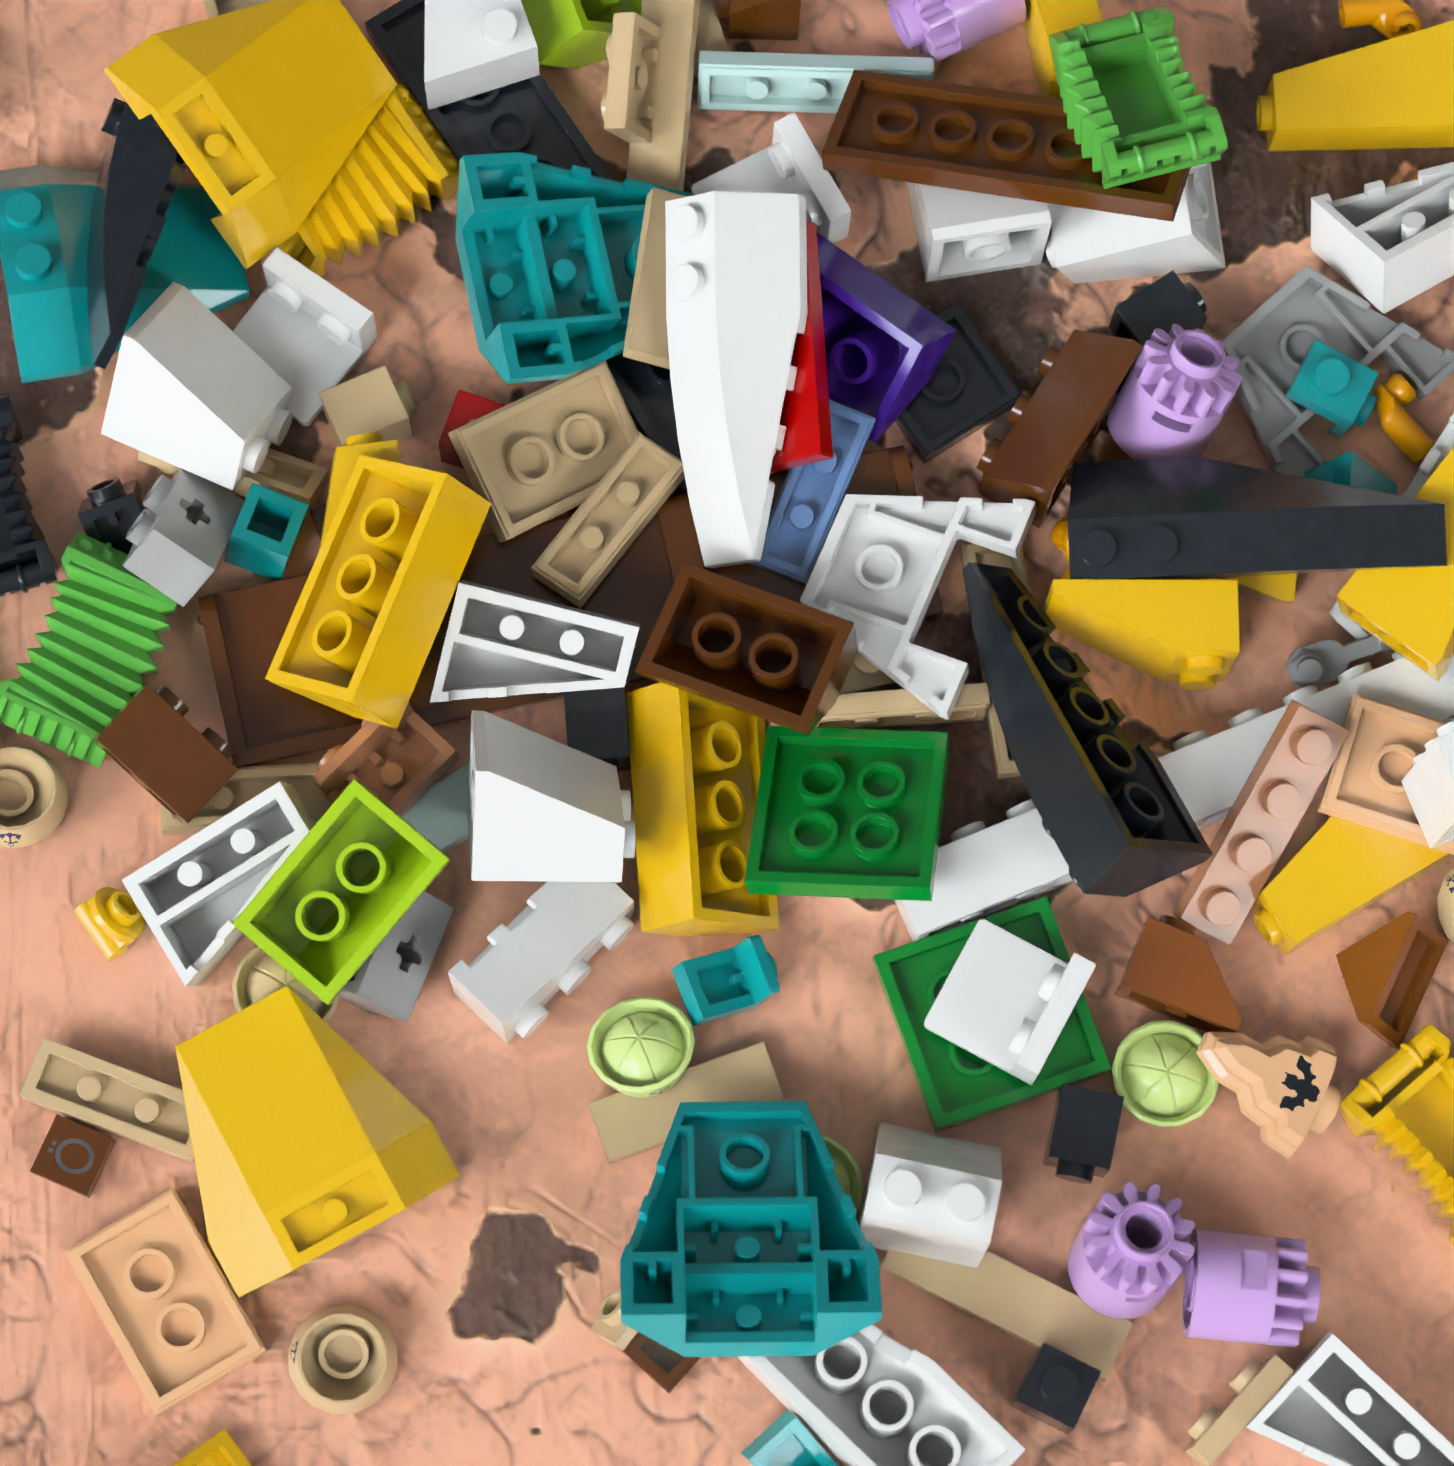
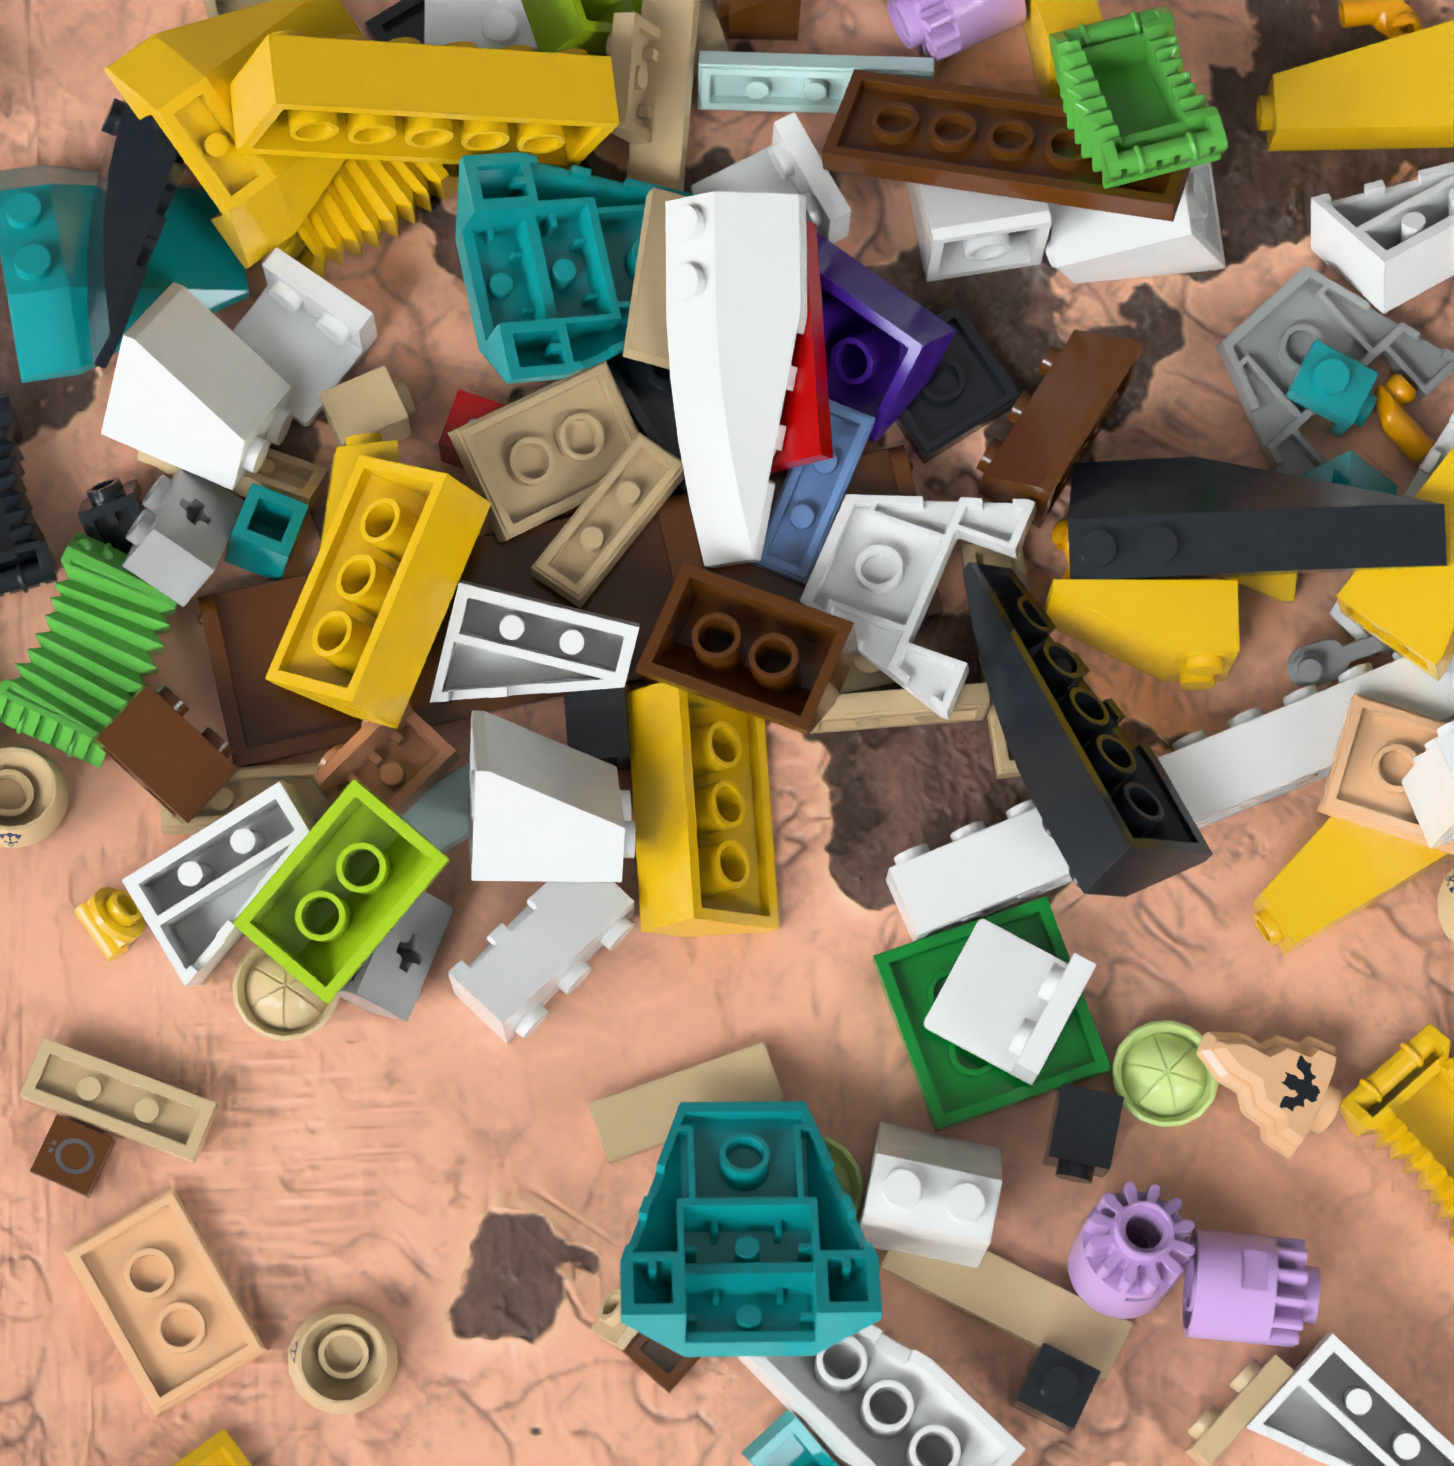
(297, 1140): yellow wedge -> none
(420, 100): none -> yellow brick
(641, 1046): yellowish green hat -> none
(727, 981): teal bracket -> none
(848, 813): green plate -> none
(1160, 307): black brick -> none
(1174, 395): lavender gear -> none
(1178, 977): dark orange slope -> none
(1261, 822): plate -> none
(1391, 974): dark orange slope -> none

